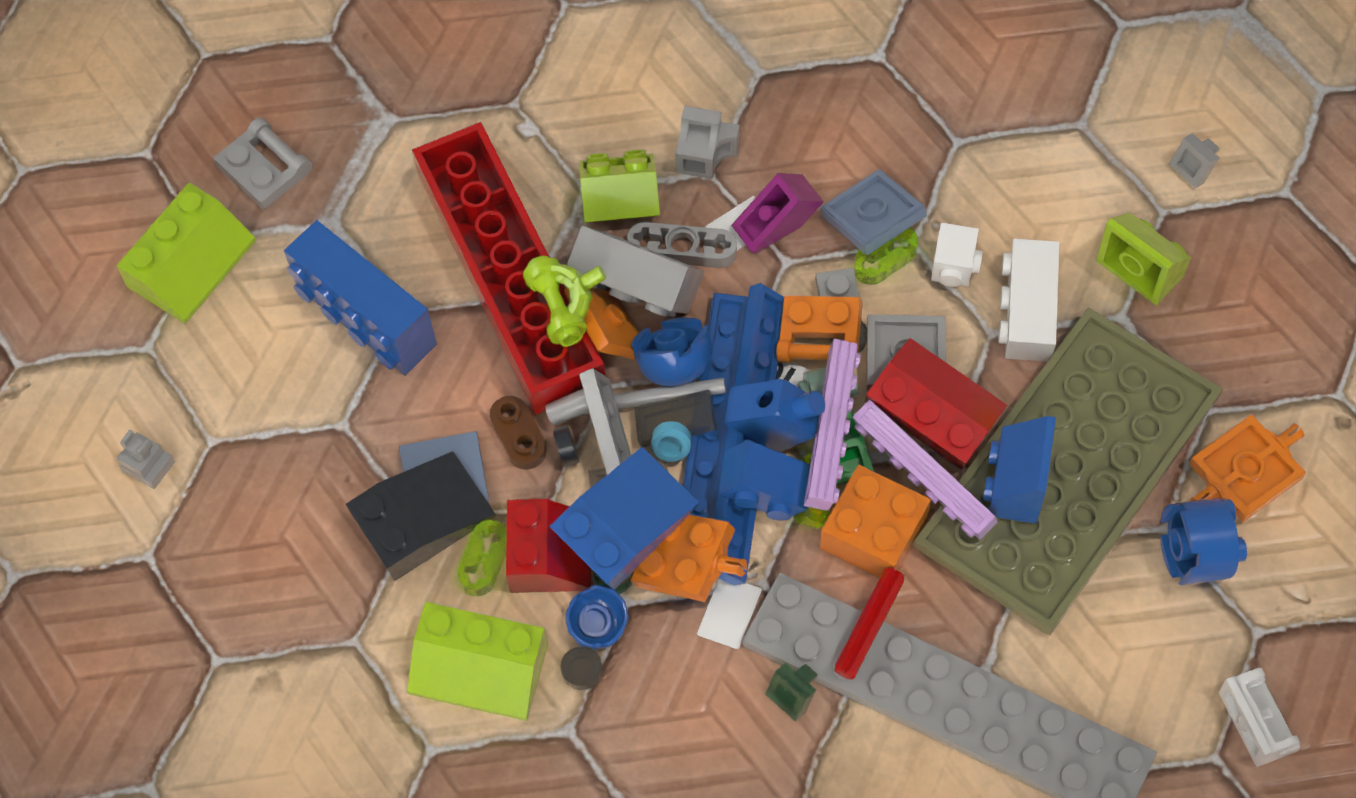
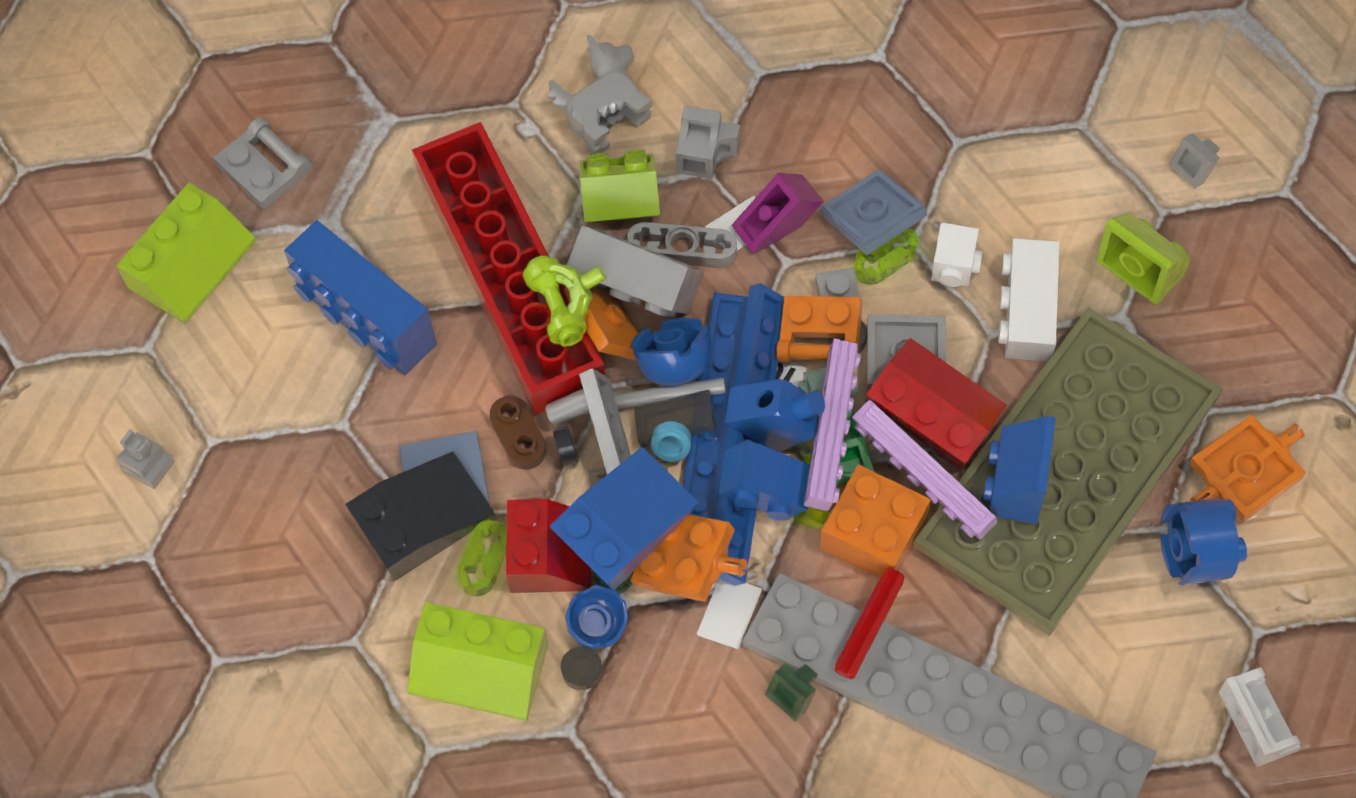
(604, 99): none -> light grey animal

